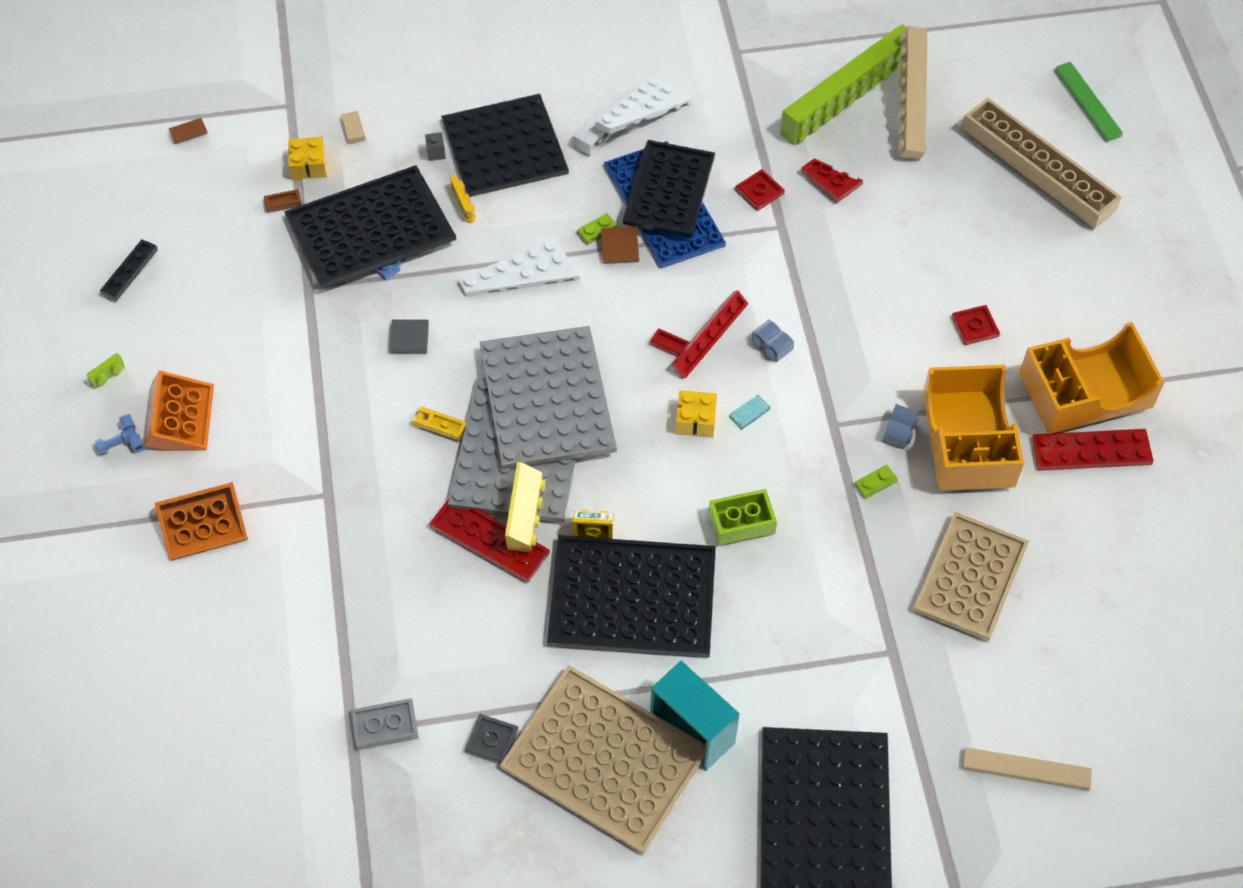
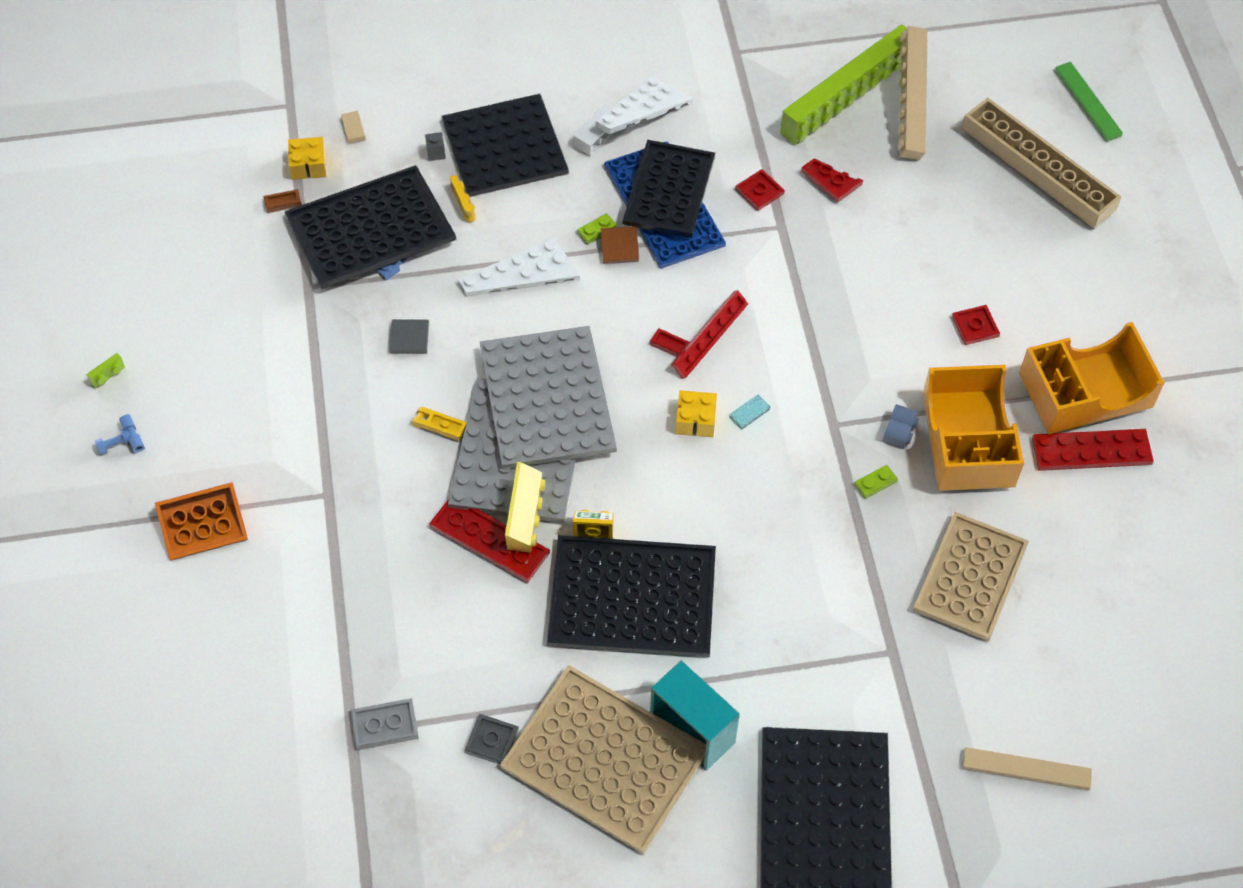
(128, 270): black plate -> none
(178, 413): orange slope -> none
(188, 130): dark orange tile -> none
(742, 517): lime brick -> none
(772, 340): sand blue brick -> none

